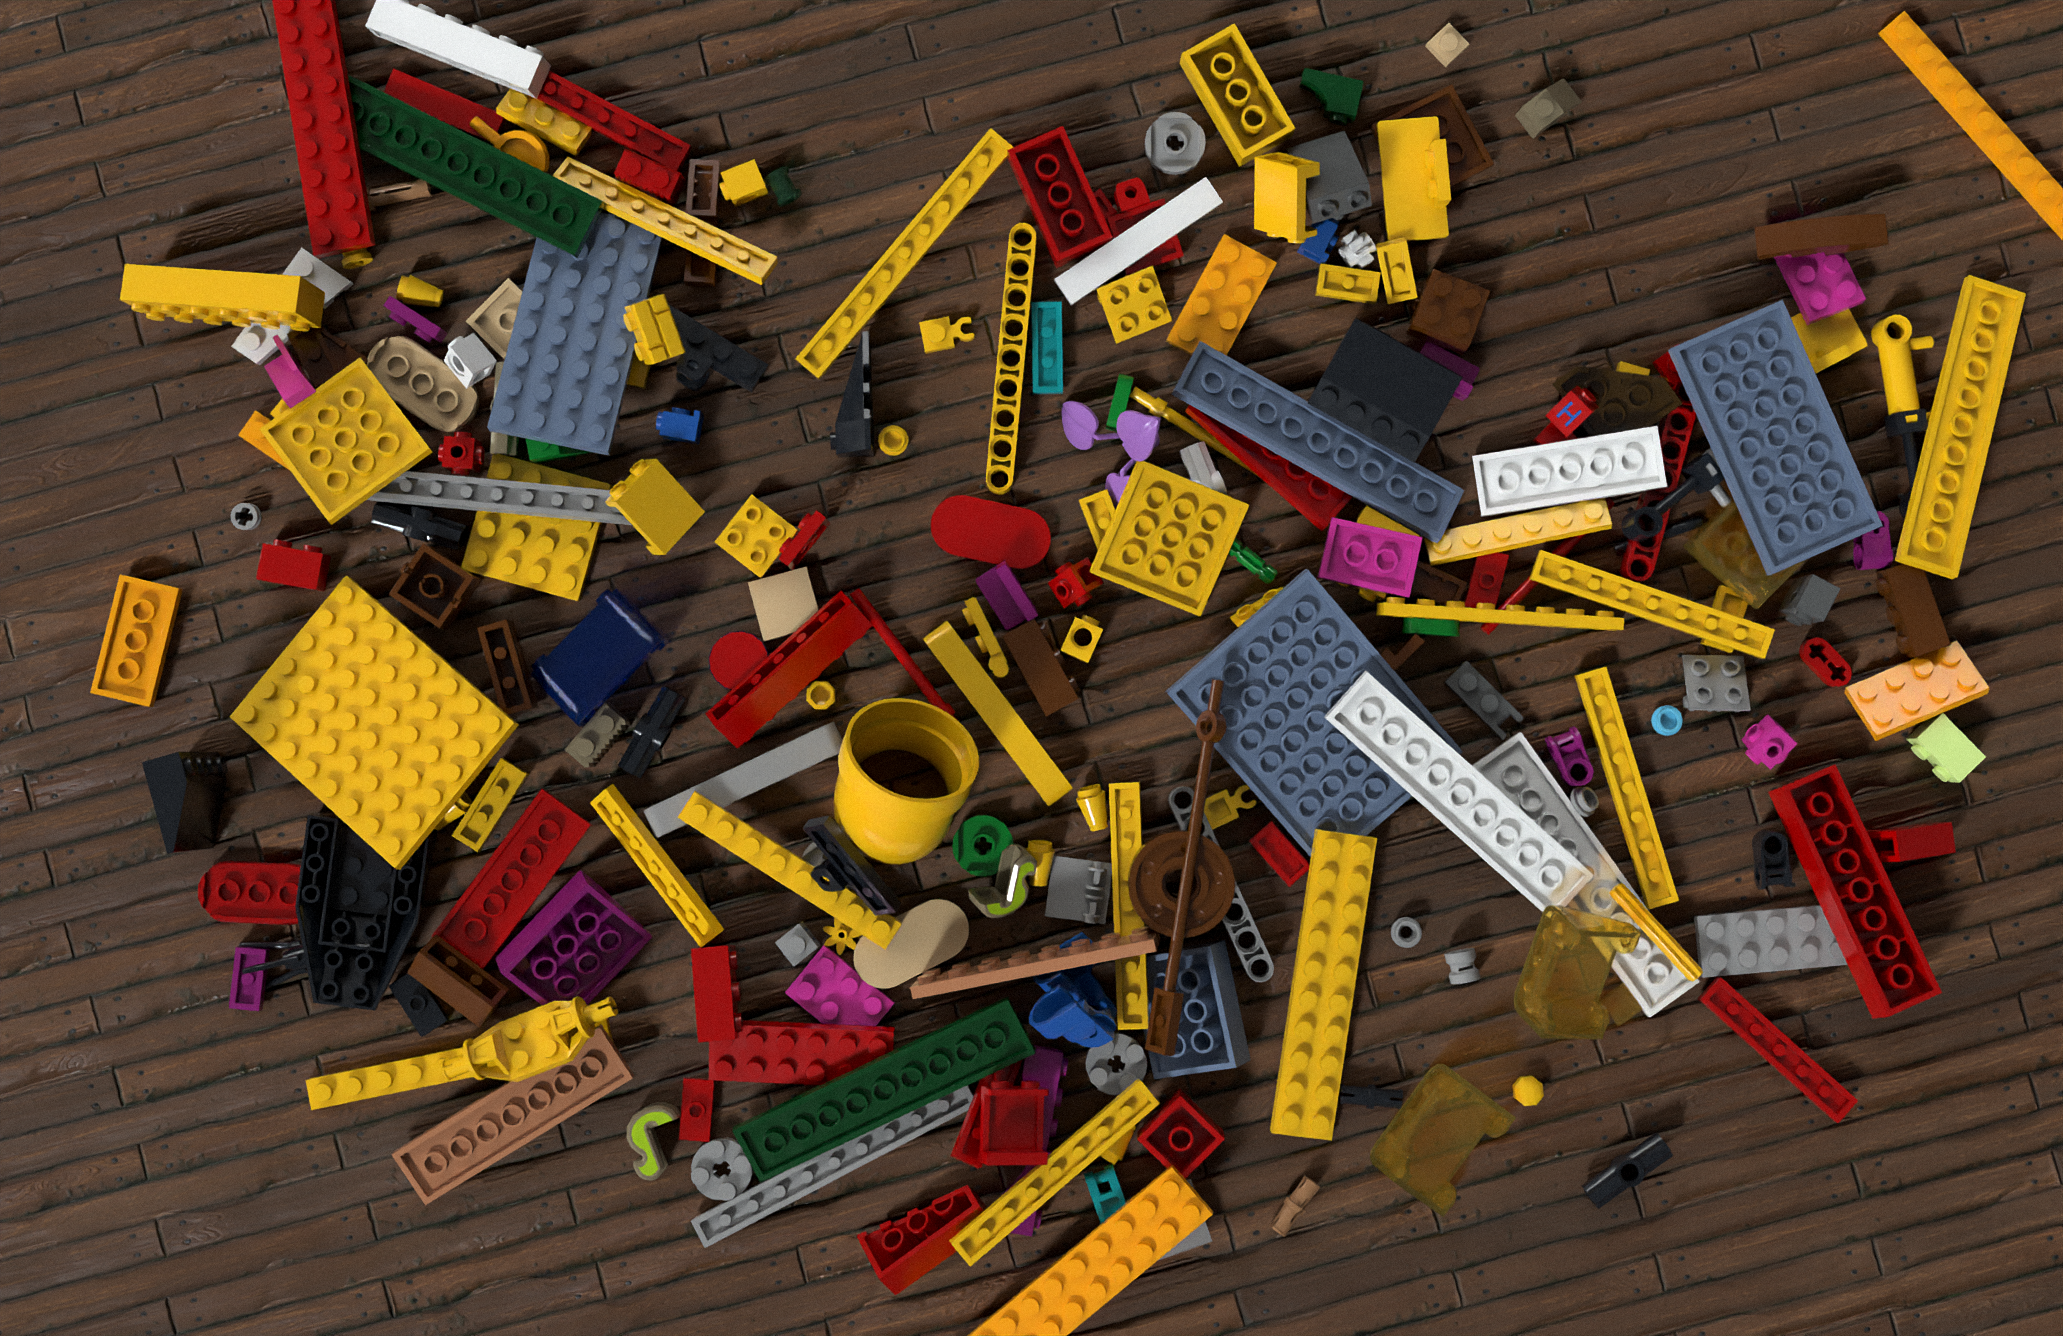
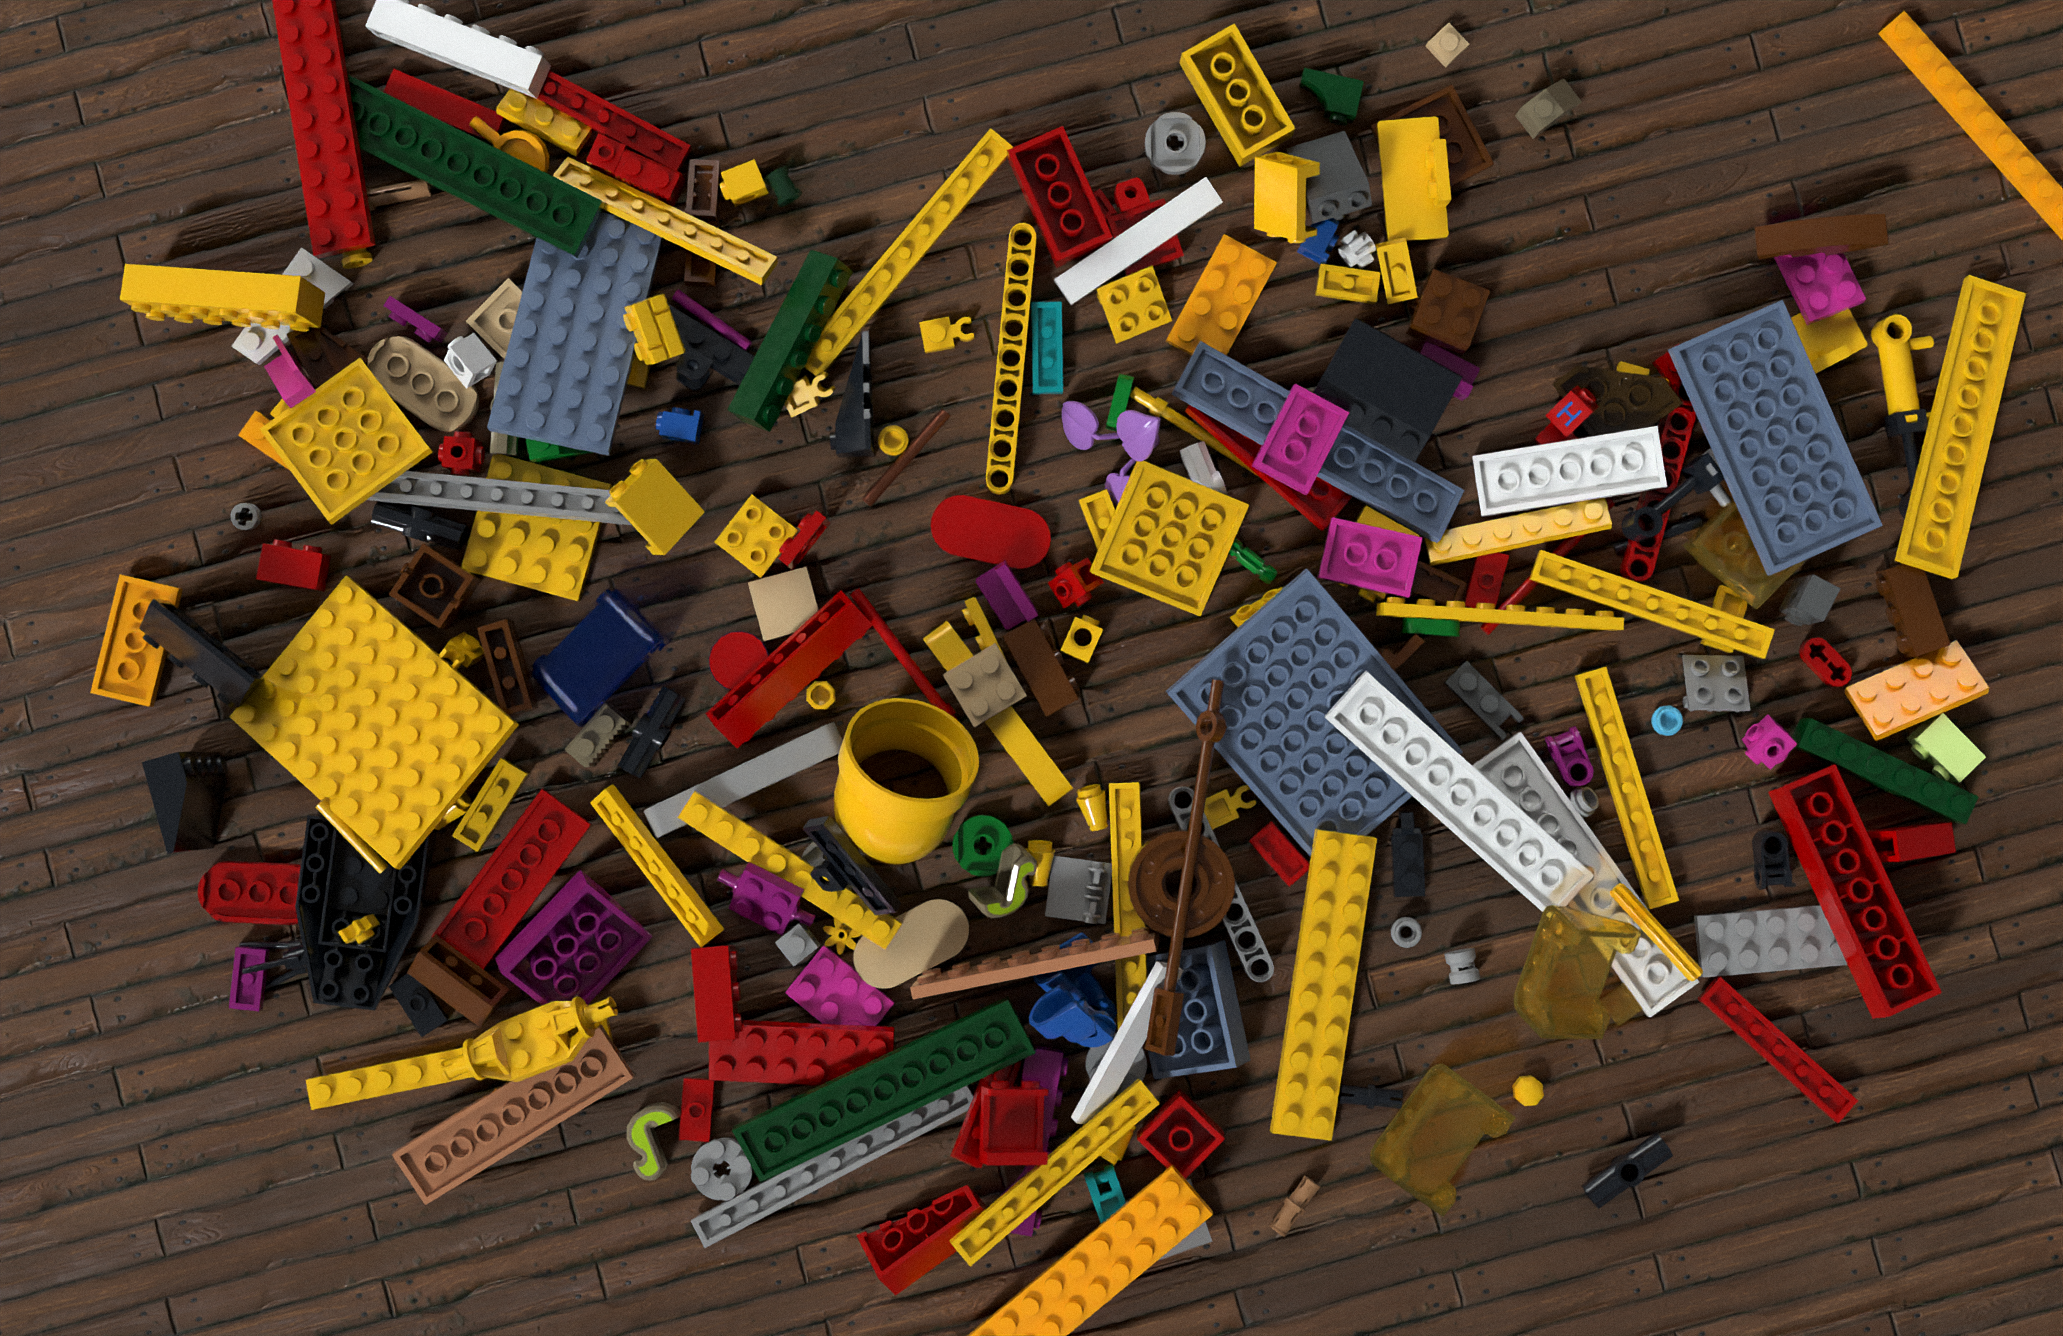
(199, 651): none -> black slope
(352, 837): none -> yellow bar
(359, 930): none -> yellow plate
(418, 292): yellow cone -> none
(462, 650): none -> yellow plate
(605, 155): none -> red brick
(711, 320): none -> magenta bar
(766, 898): none -> magenta plate
(790, 340): none -> dark green brick
(805, 394): none -> yellow plate
(906, 457): none -> copper bar
(984, 685): none -> tan plate
(1122, 1050): none -> white tile
(1300, 439): none -> dark pink plate
(1407, 858): none -> black hinge
(1874, 548): magenta piece -> none
(1884, 771): none -> dark green brick

